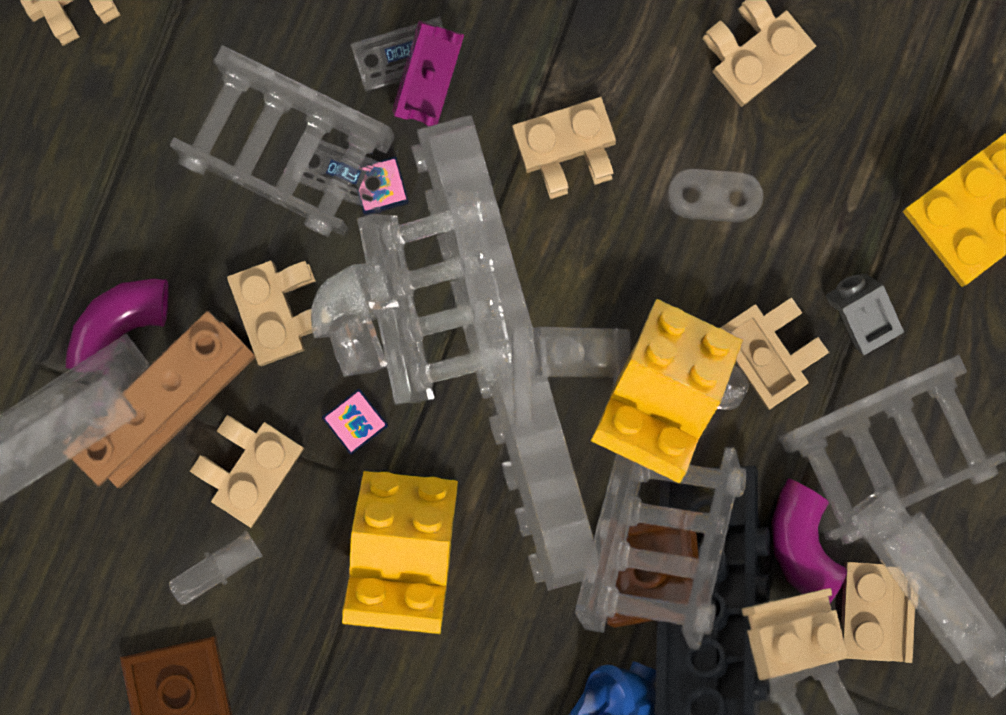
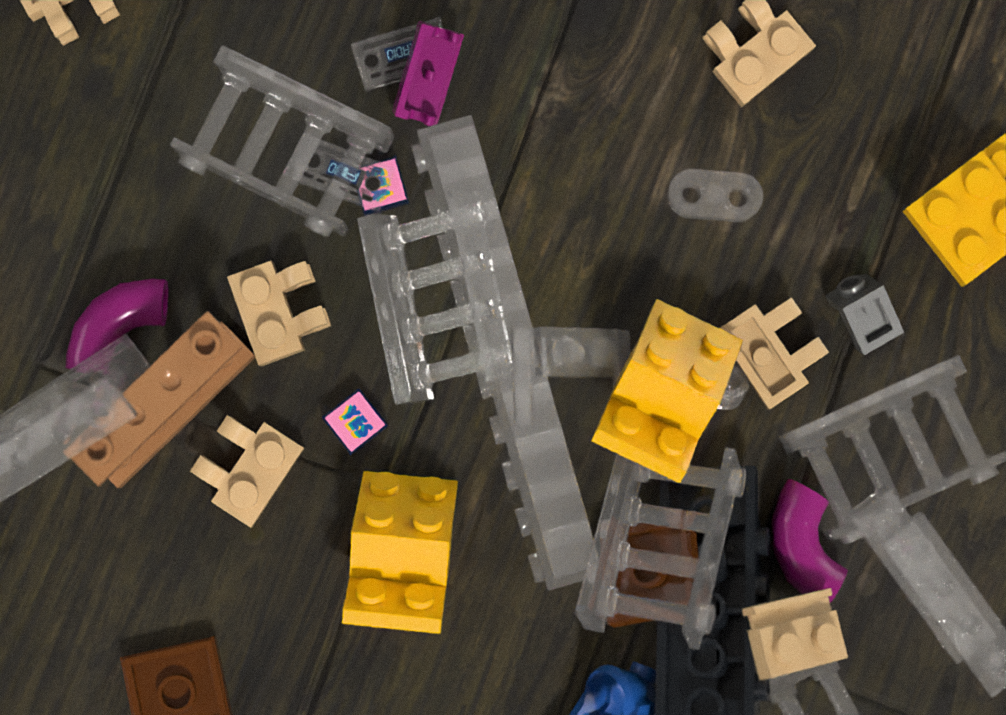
(215, 568): clear axle -> none
(345, 313): clear brick -> none
(563, 136): tan plate -> none
(876, 615): tan plate -> none

